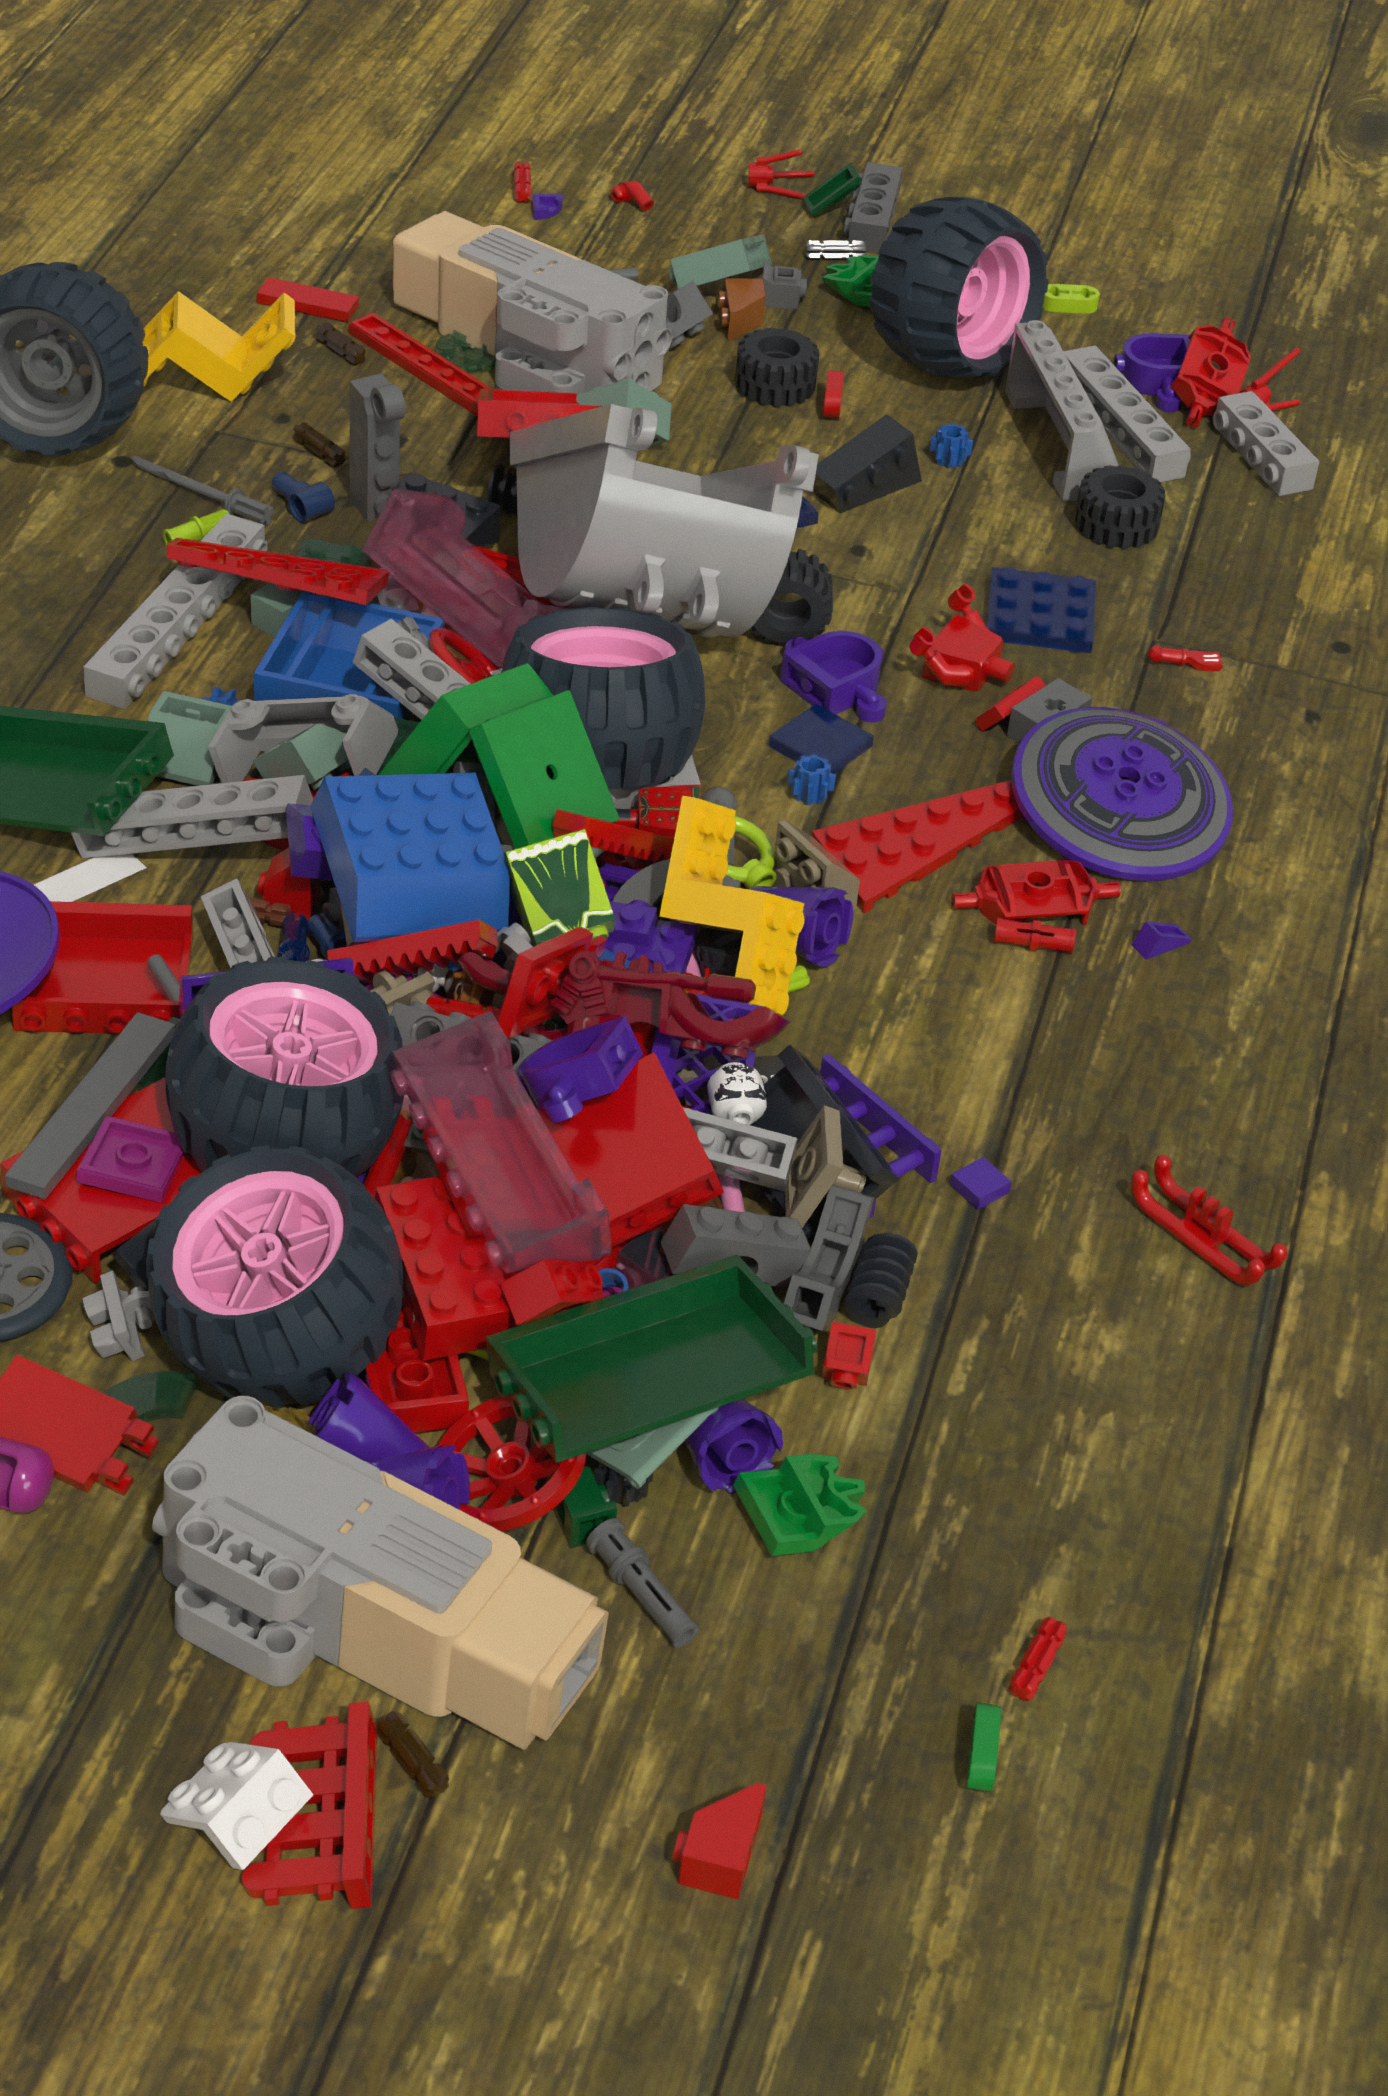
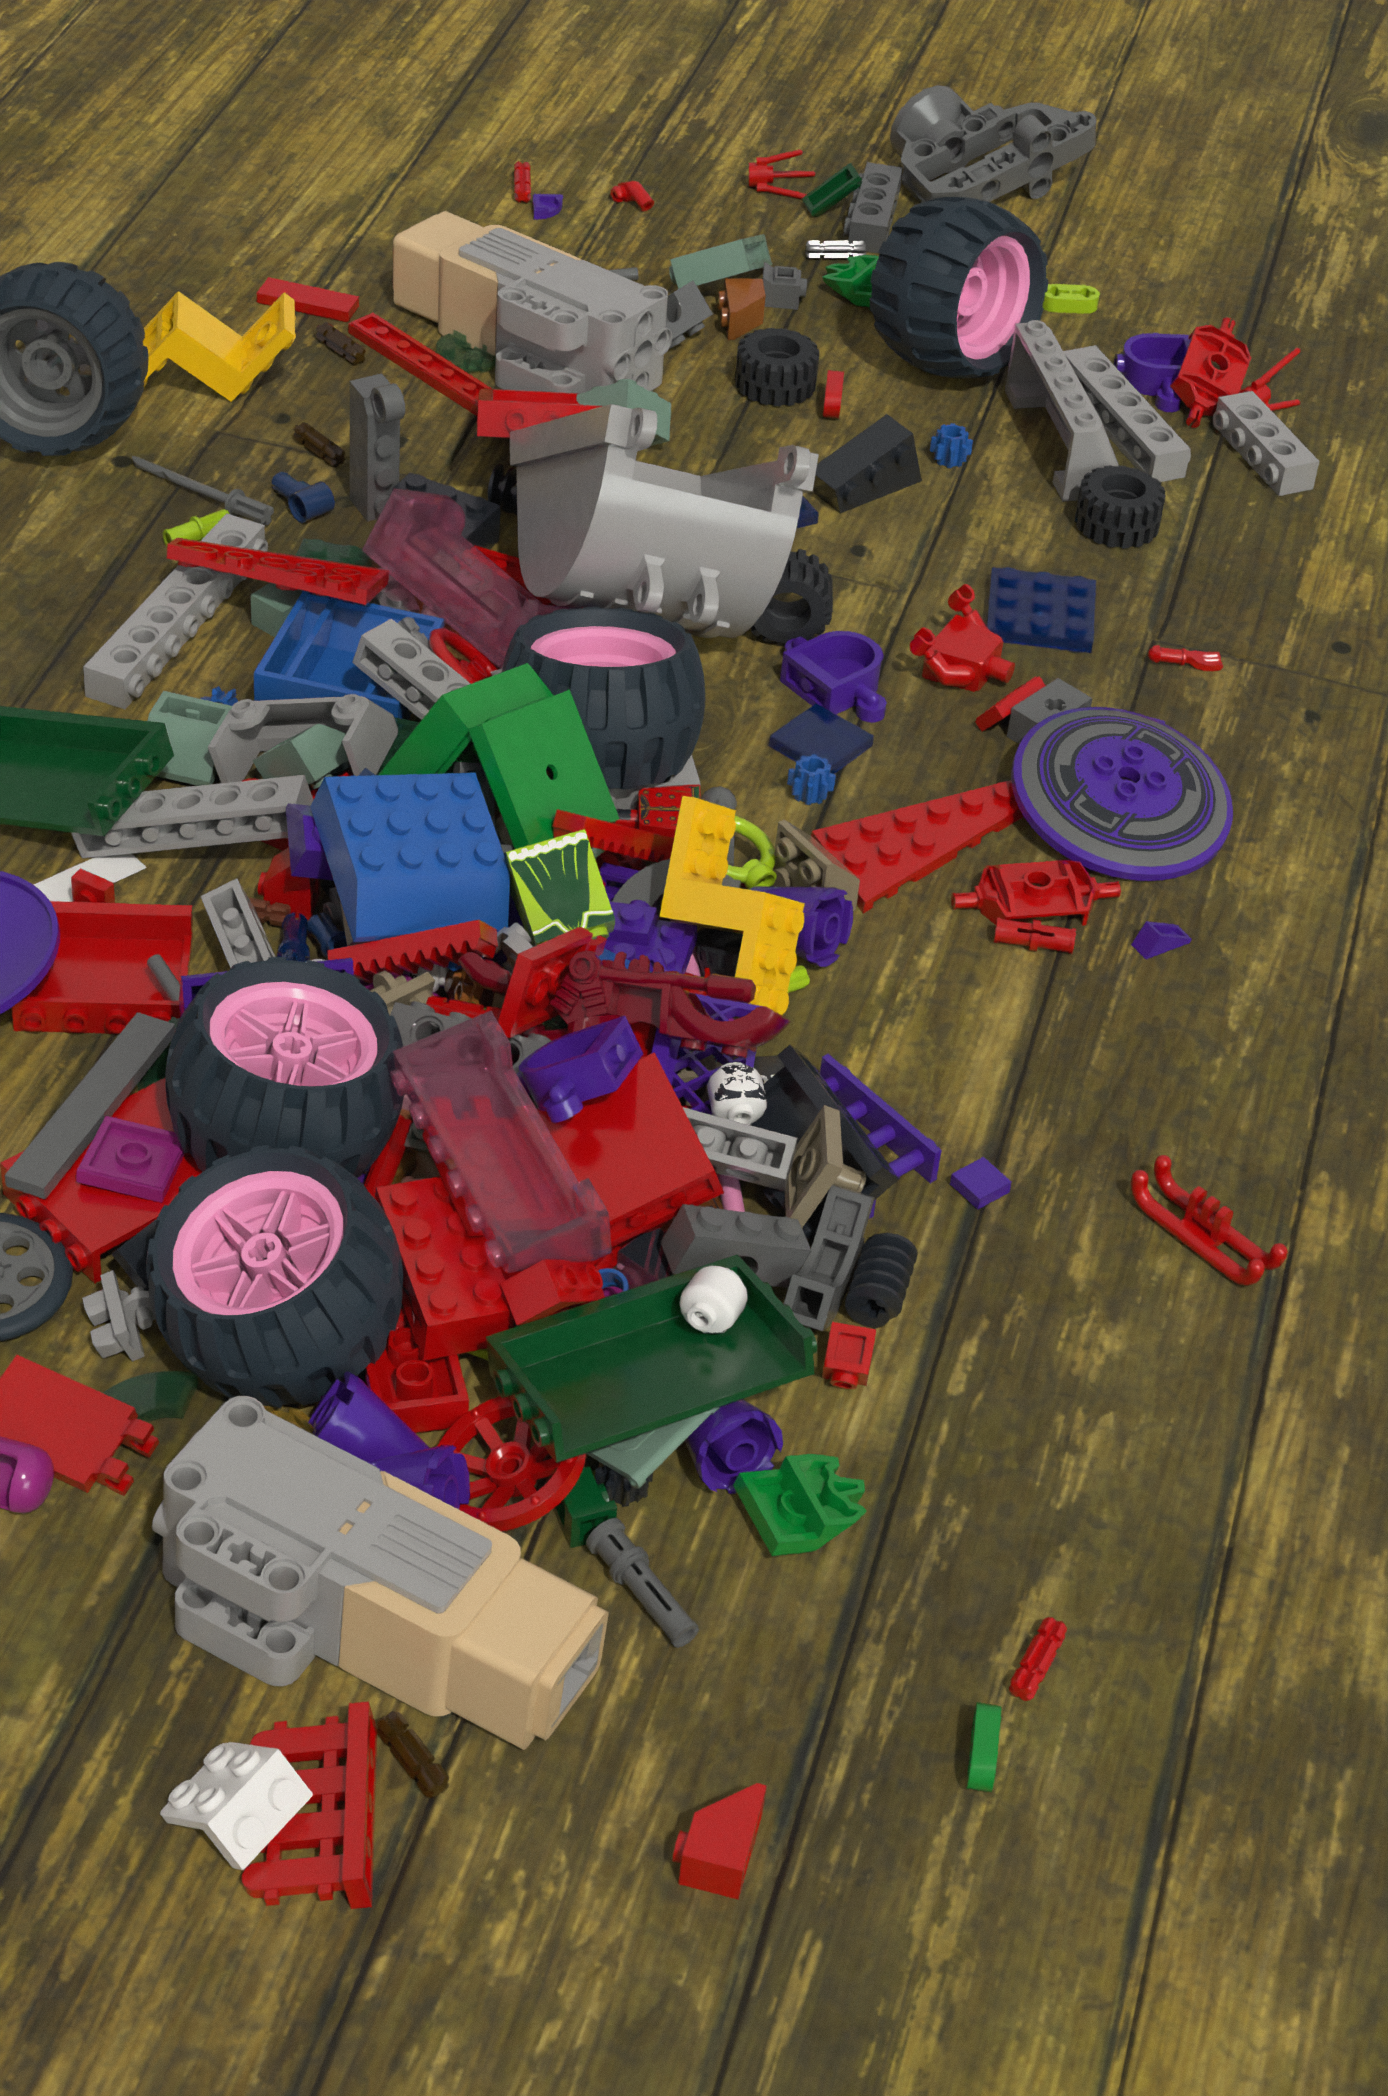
(91, 888): none -> red plate
(713, 1300): none -> white head
(942, 134): none -> dark grey piece

